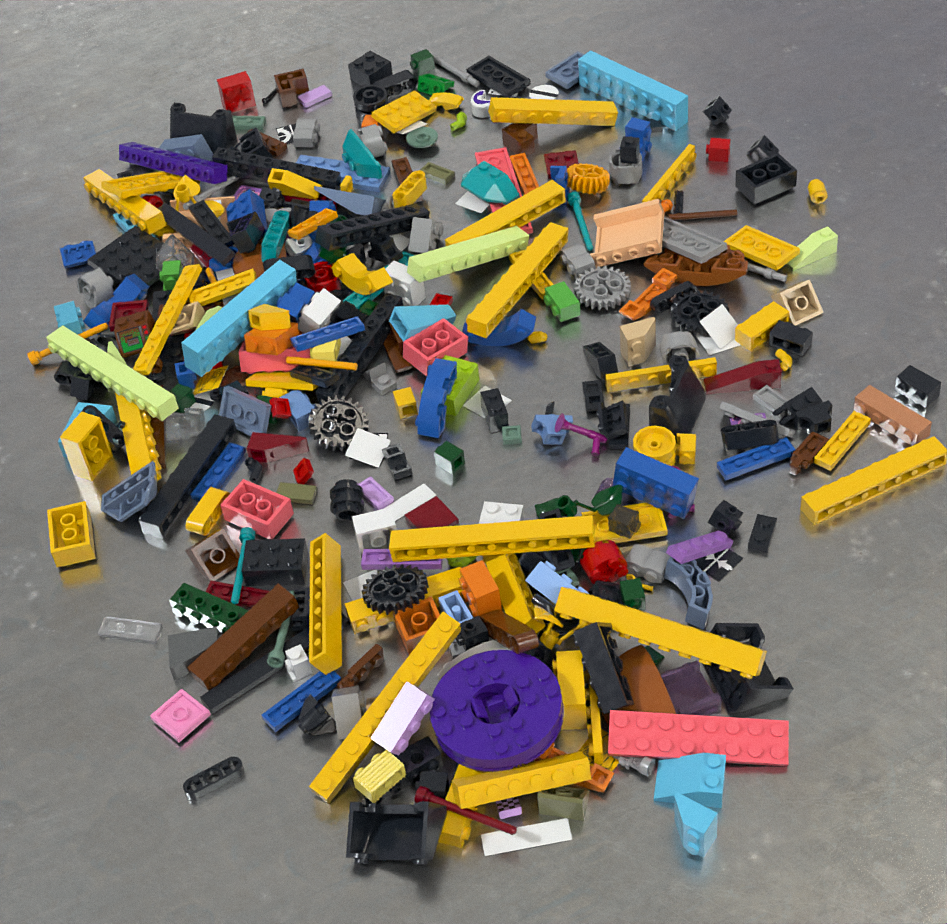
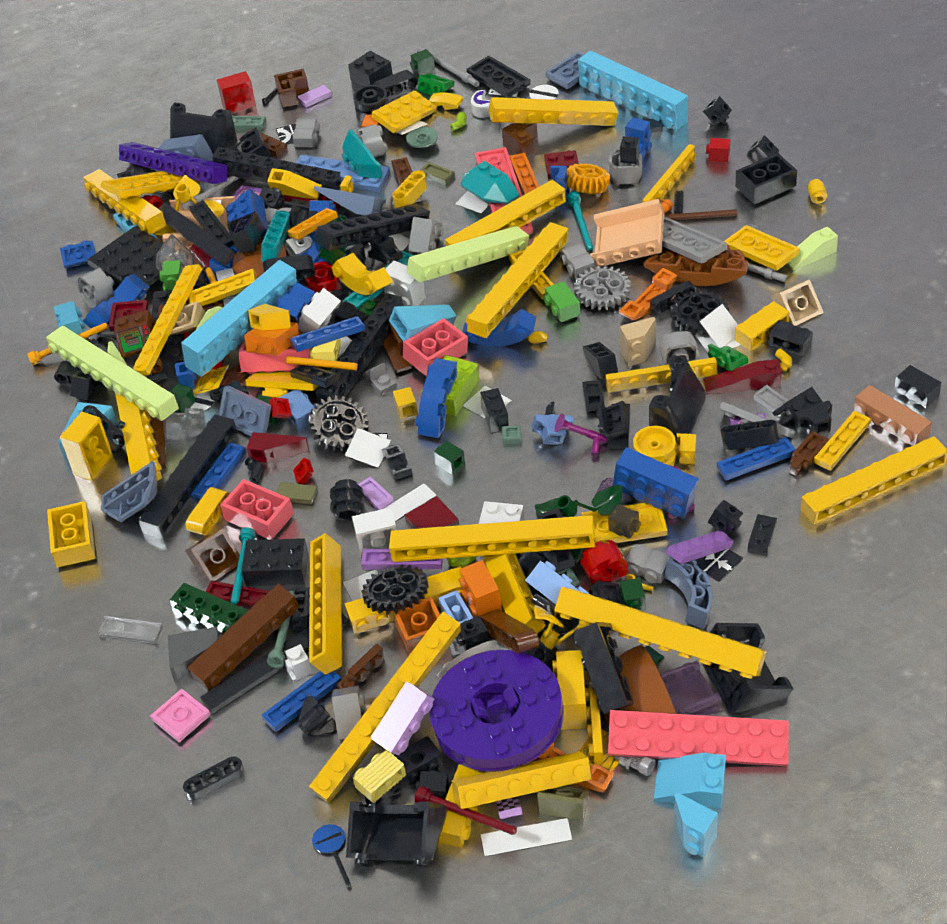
(329, 840): none -> blue piece
(441, 299): red plate -> none
(727, 357): none -> green bracket

